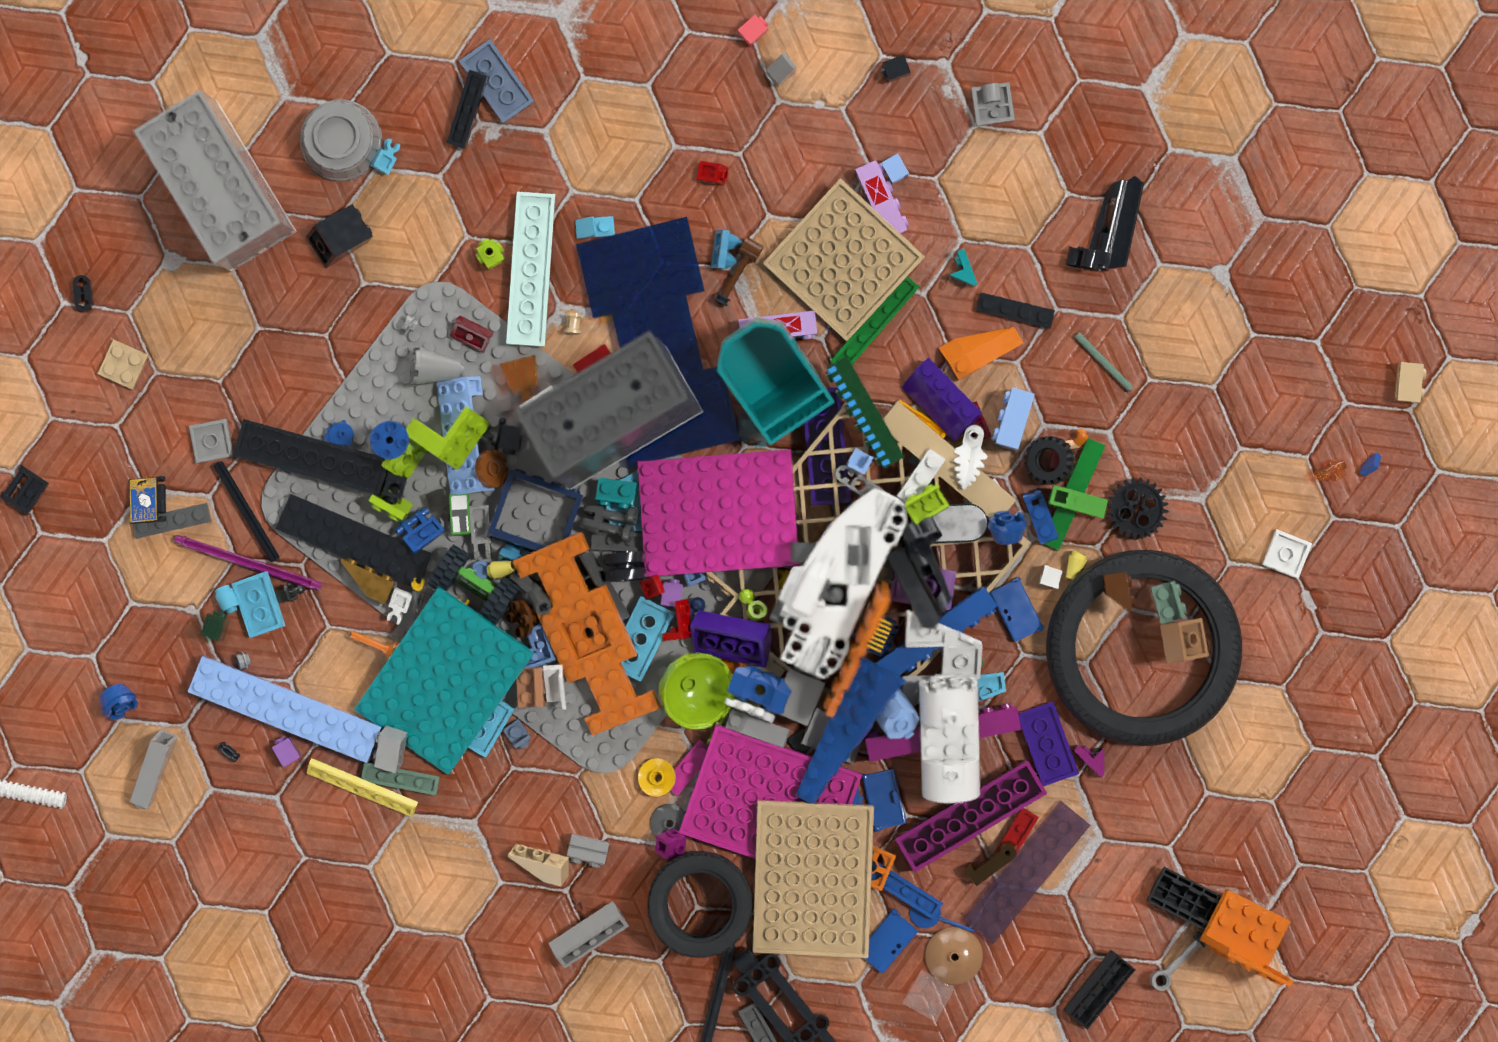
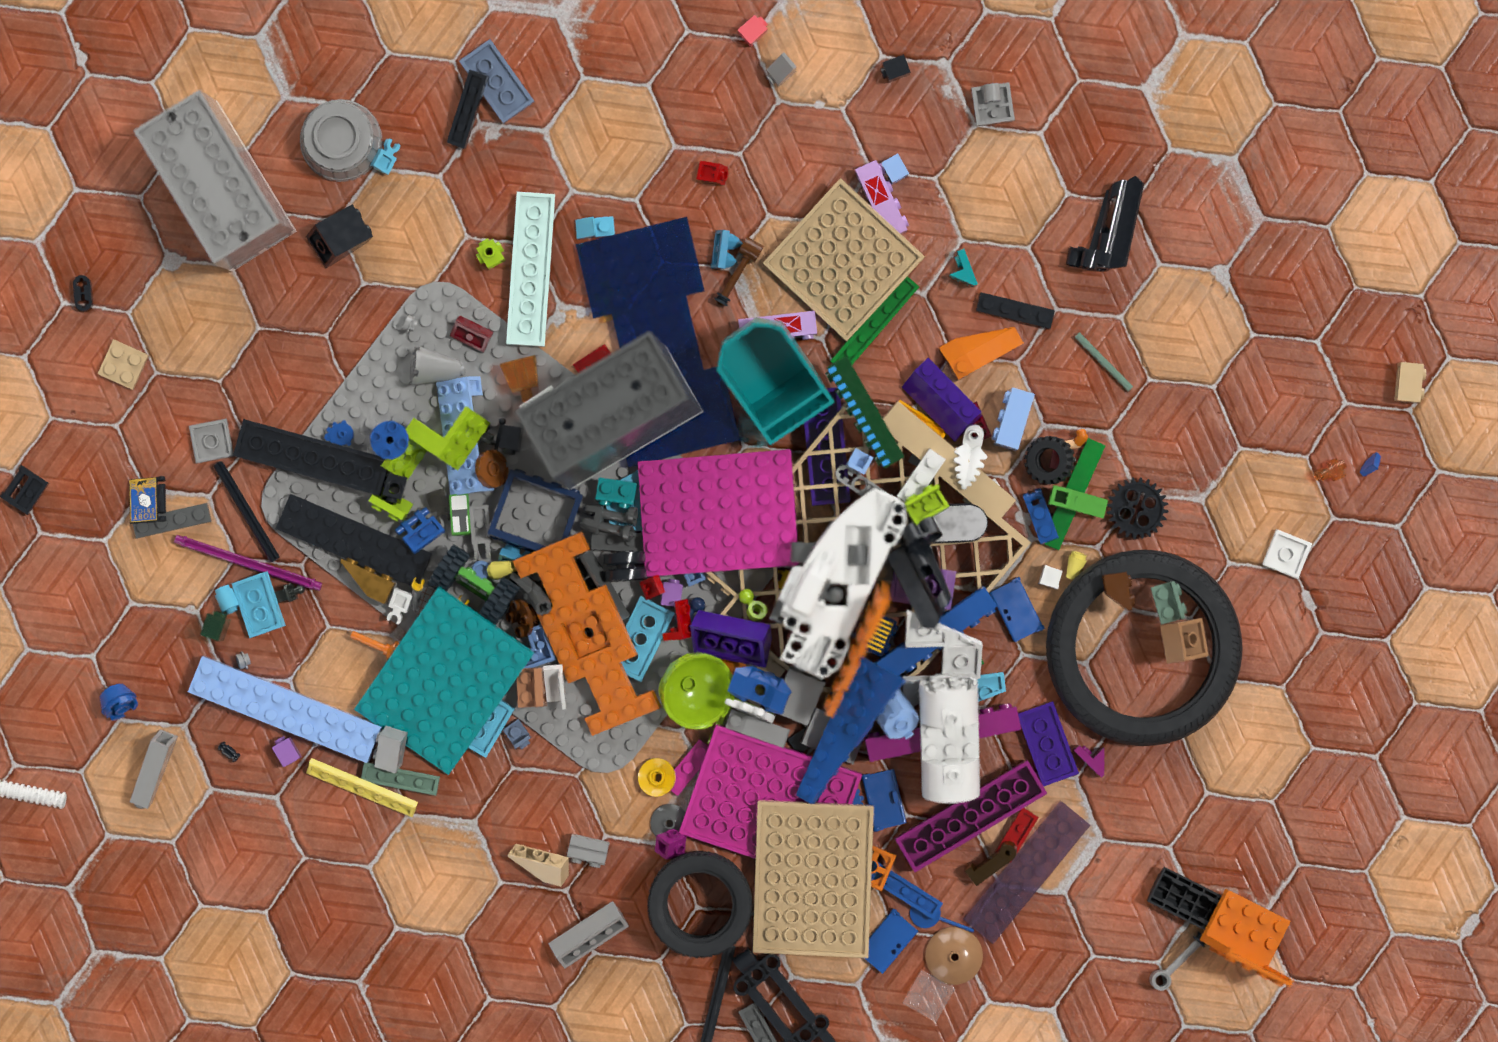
(573, 323): tan bush -> none
(1007, 527): blue cone -> none
(1099, 989): black piece -> none

